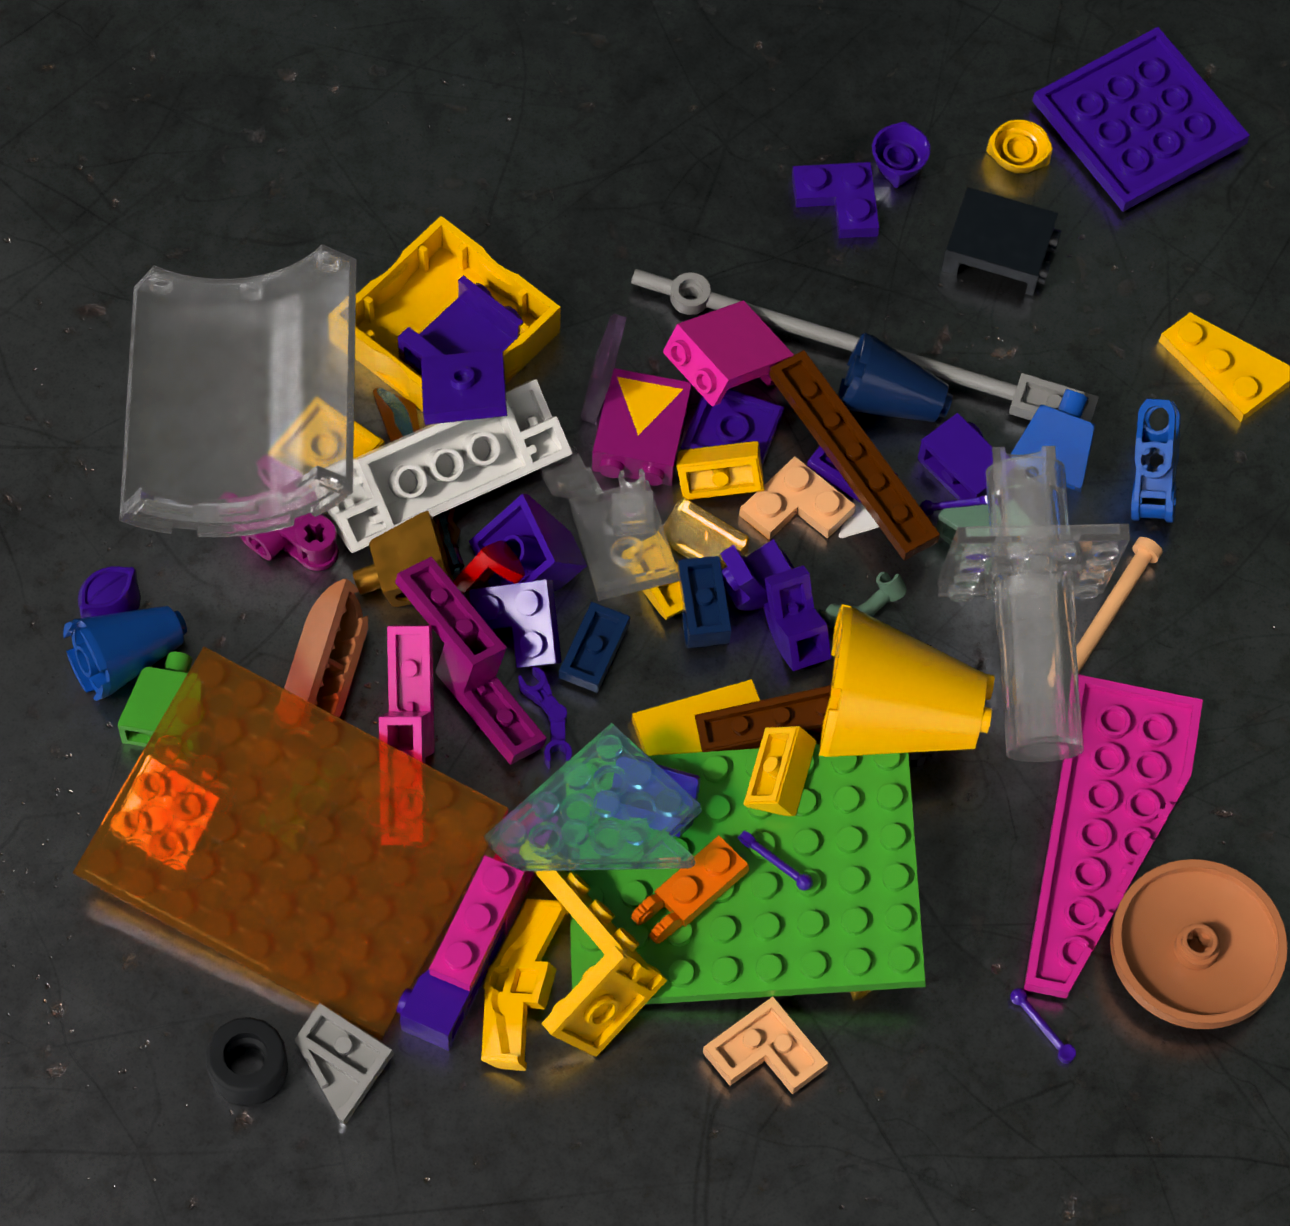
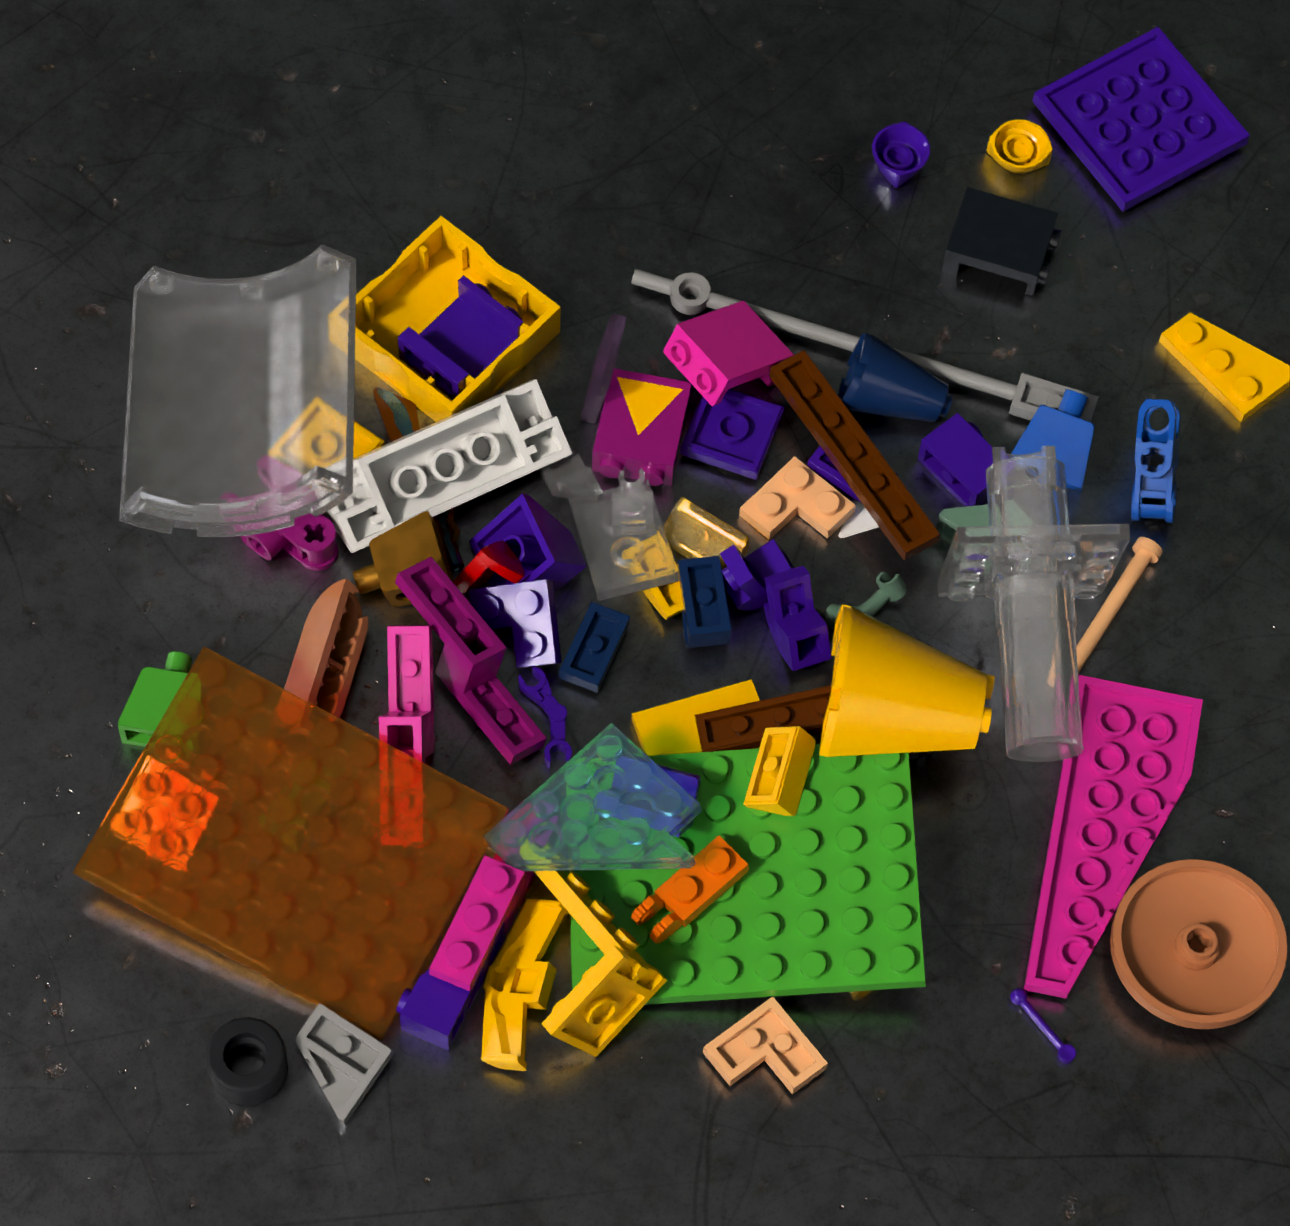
(109, 592): dark purple hat -> none
(117, 646): blue cone -> none
(463, 386): dark purple plate -> none
(720, 470): yellow slope -> none
(803, 881): dark purple hinge -> none
(845, 186): dark purple plate -> none
(929, 507): dark purple hinge -> none

